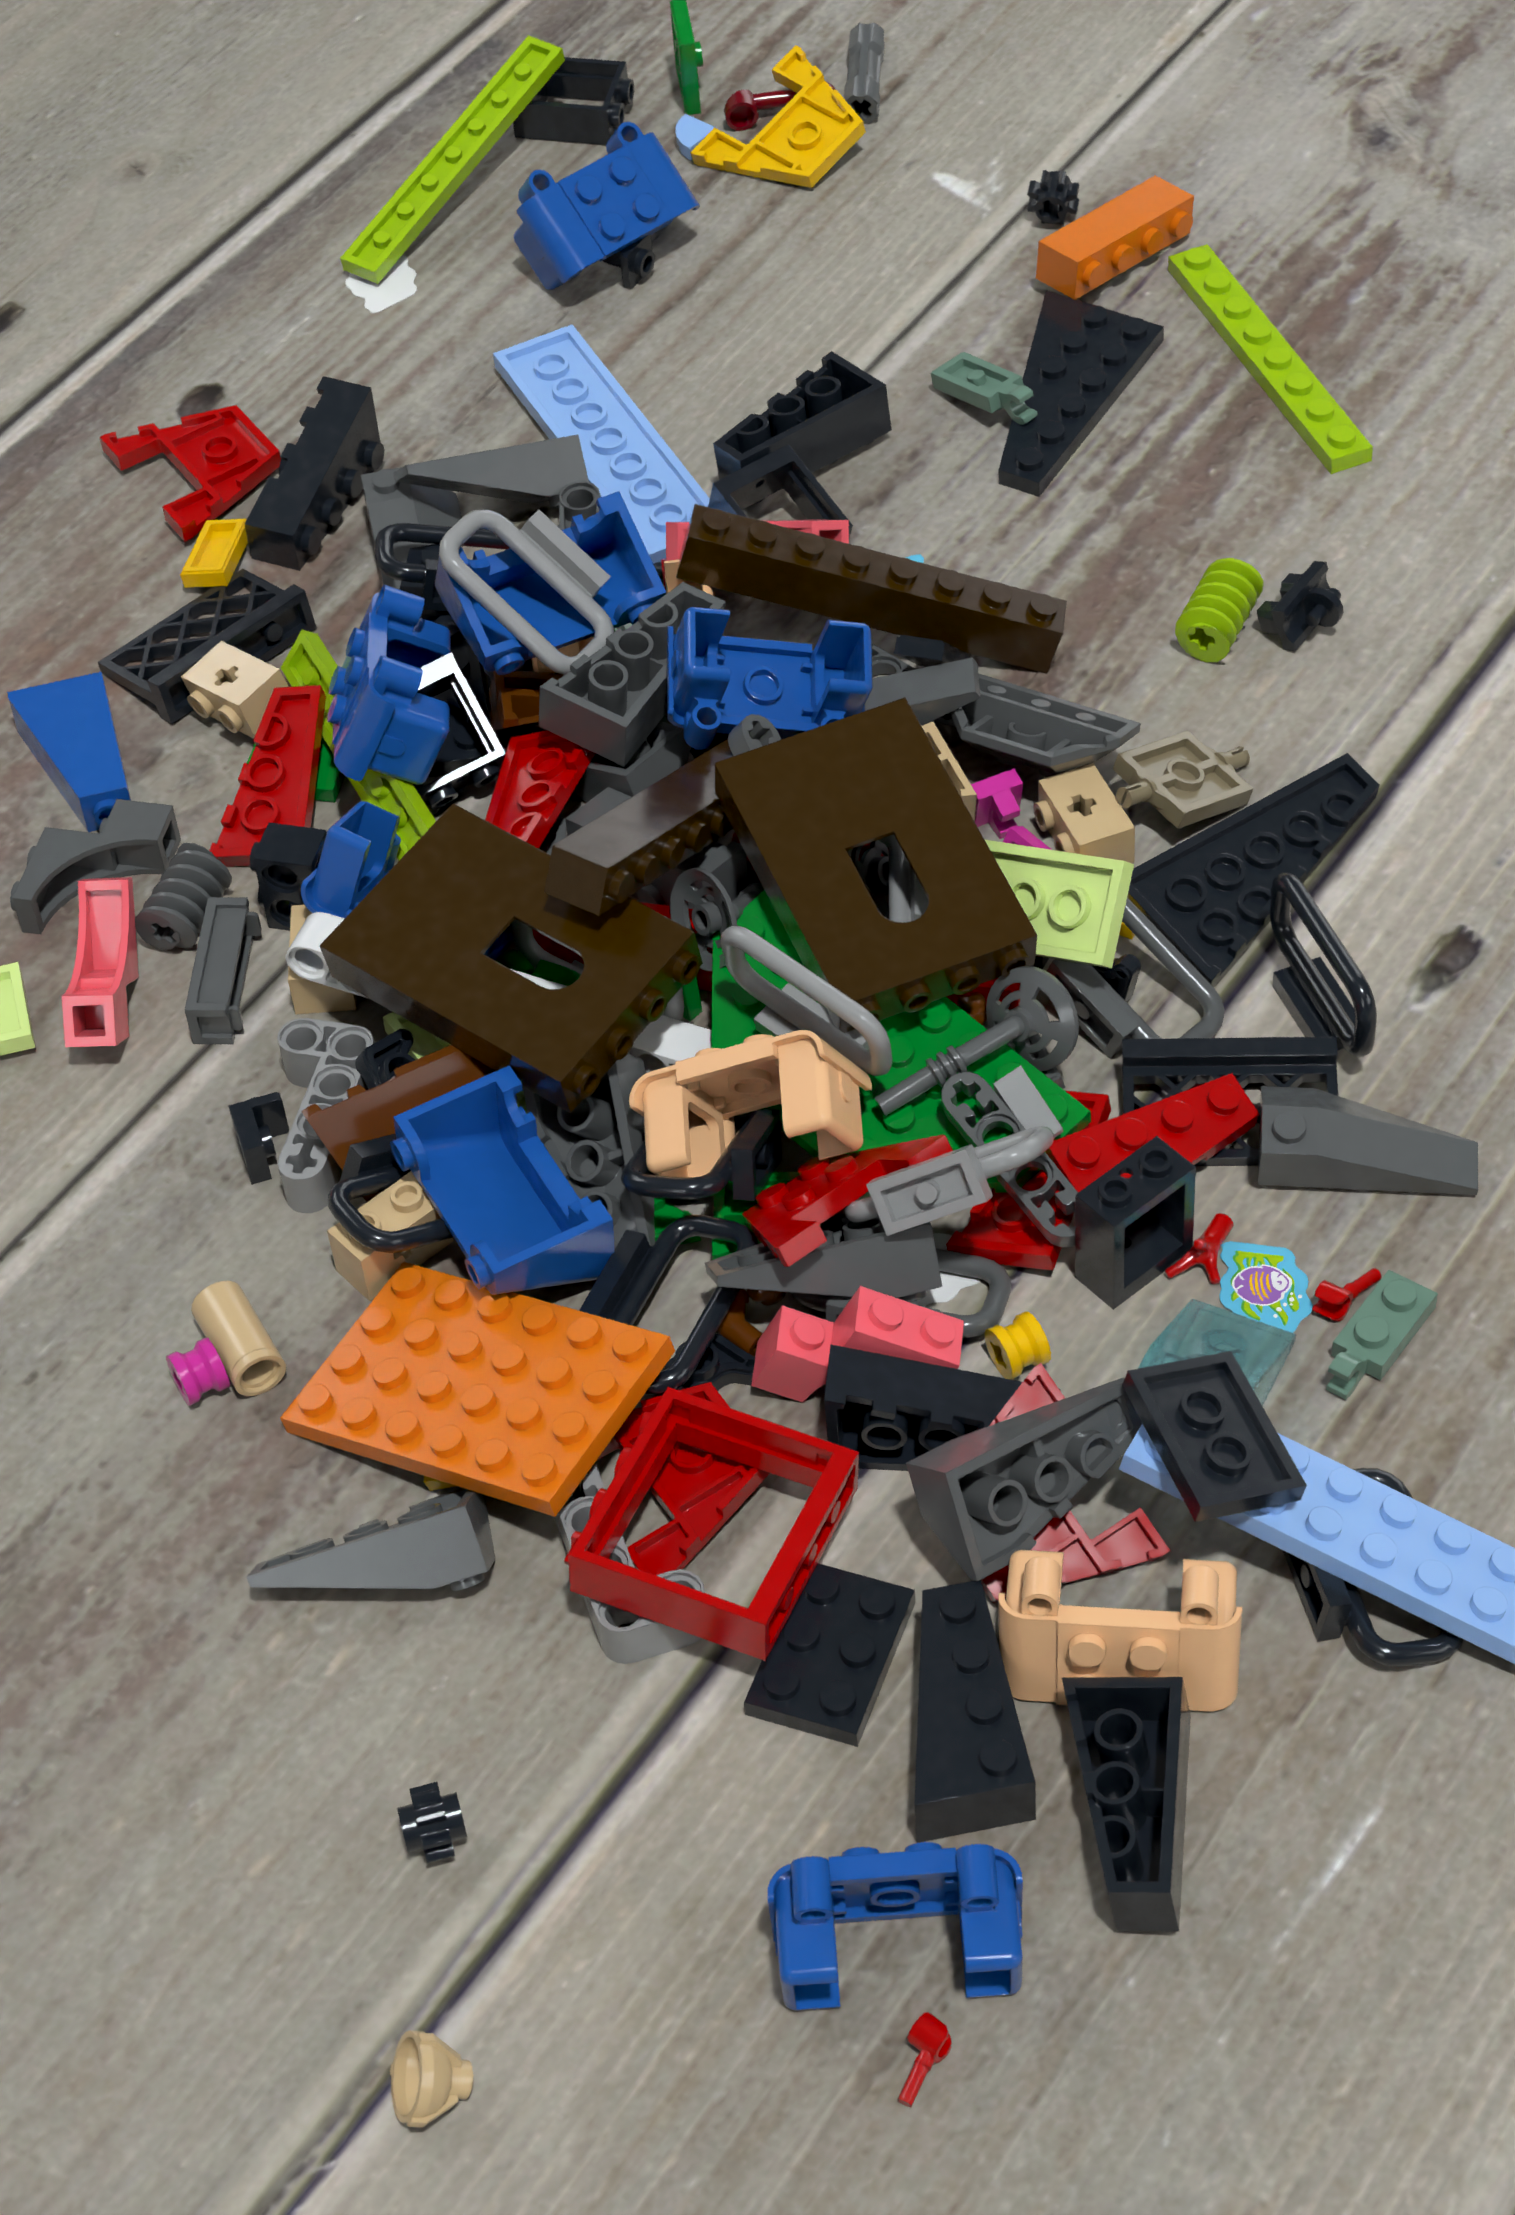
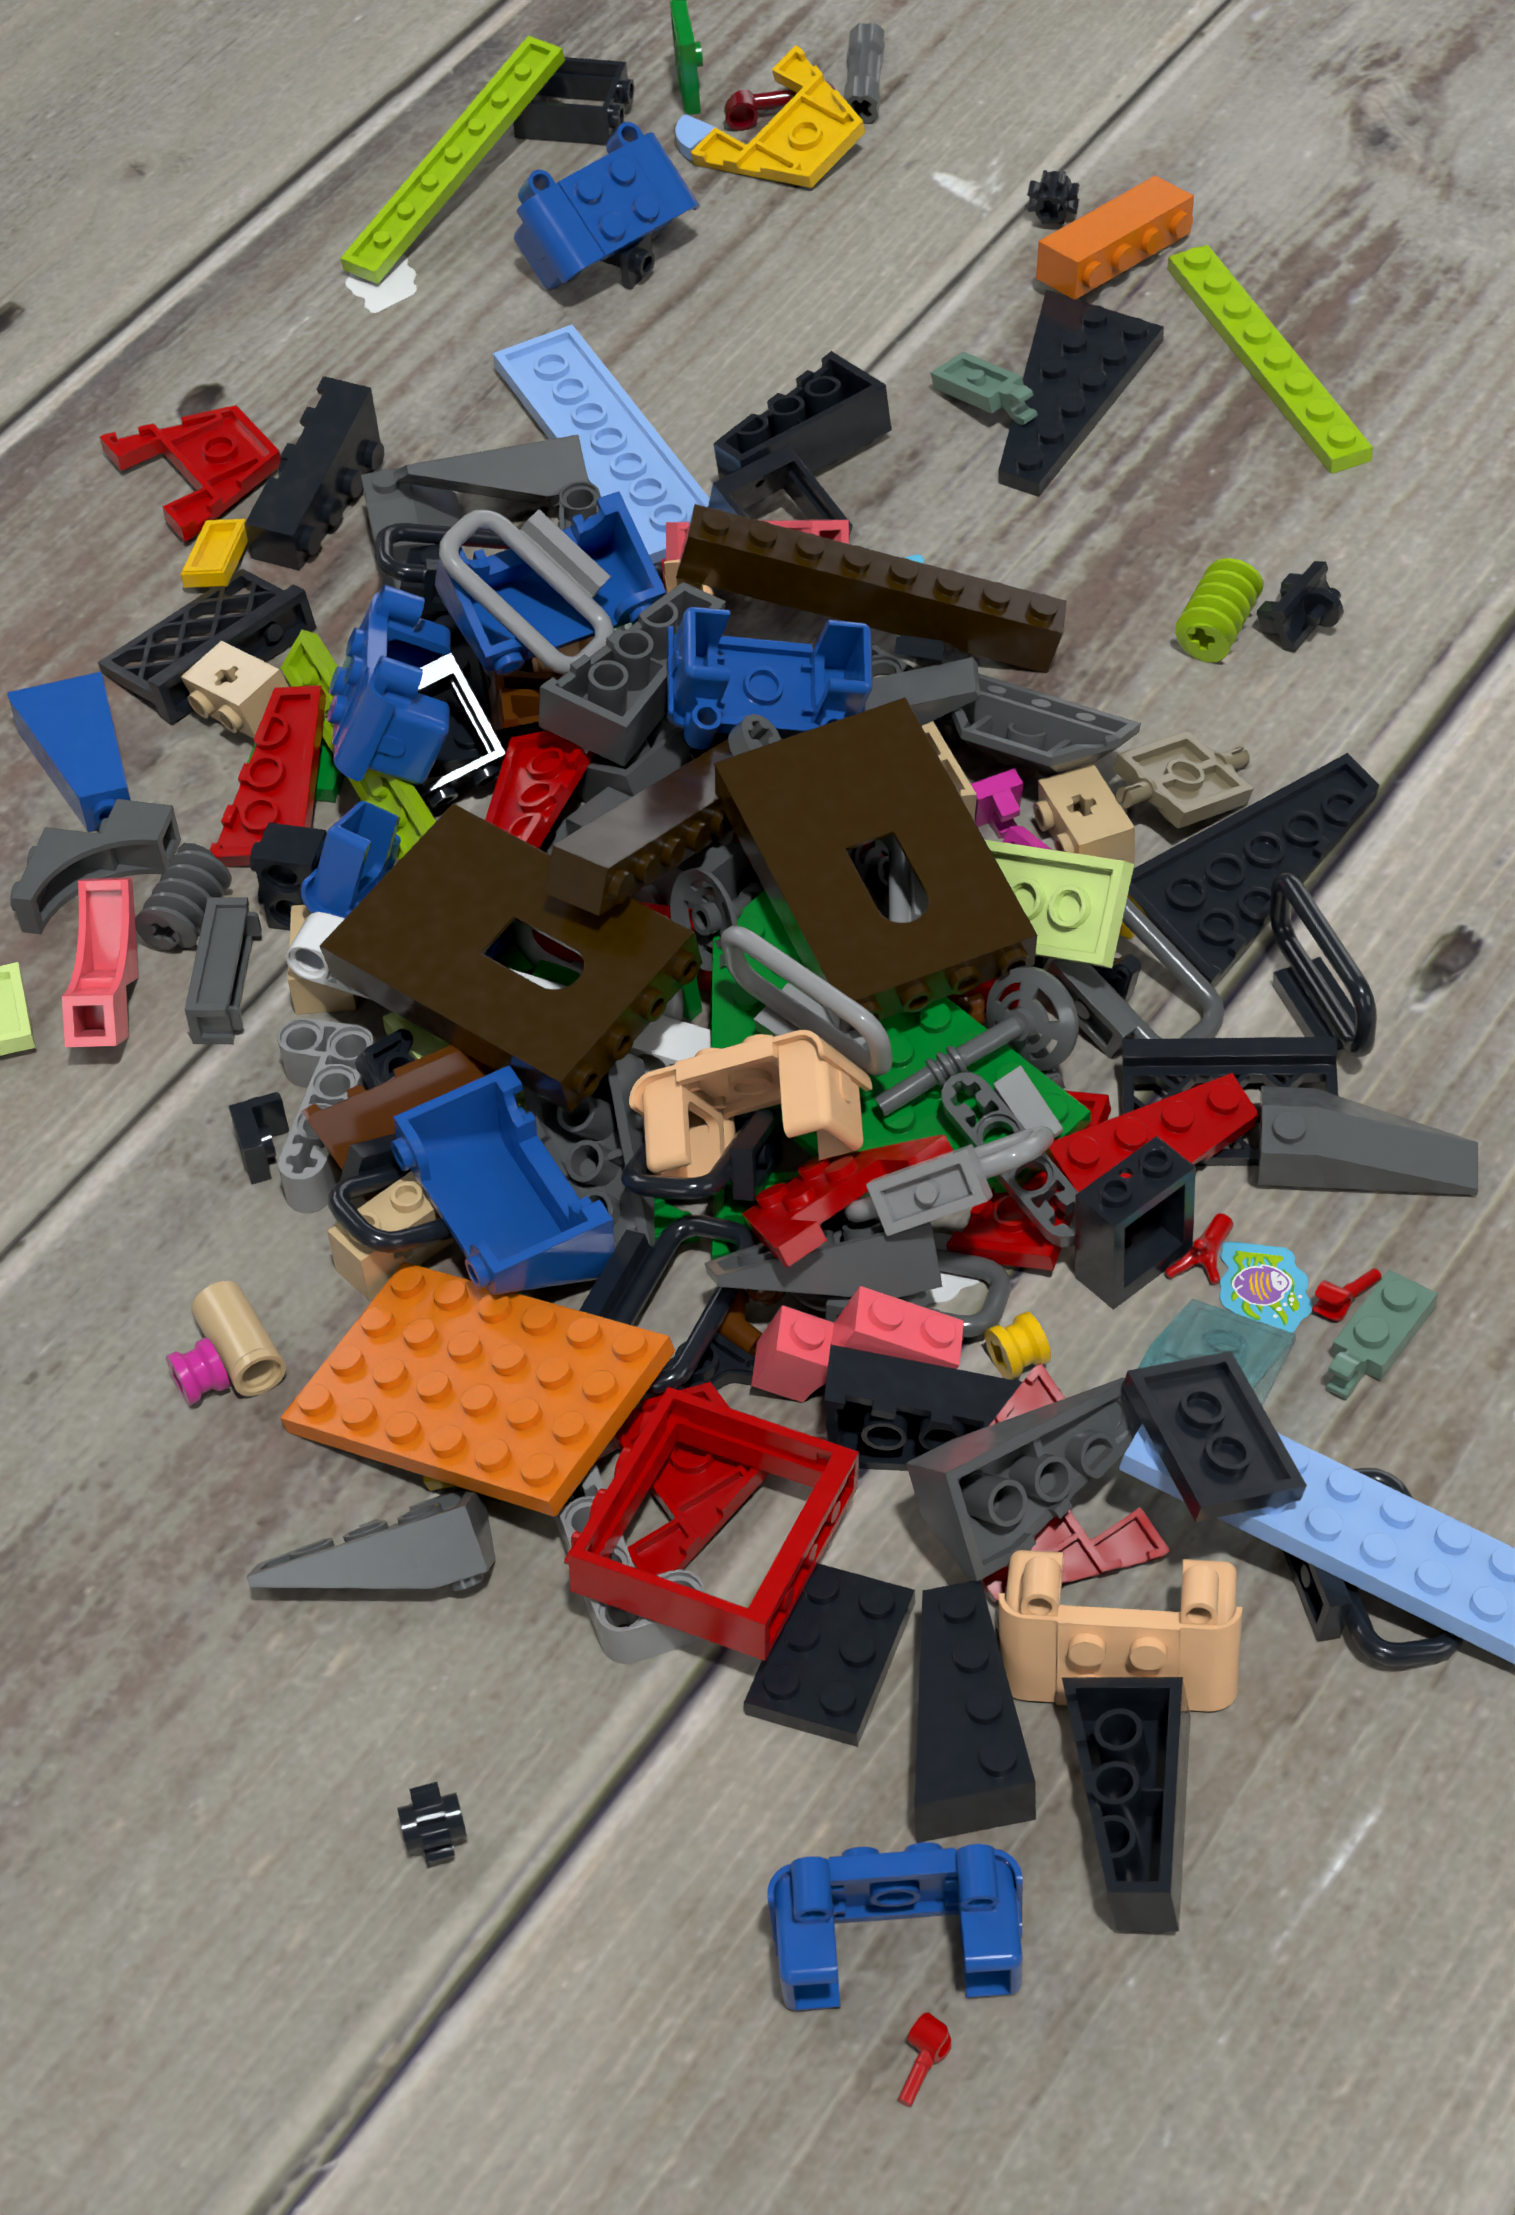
(427, 2078): tan piece -> none

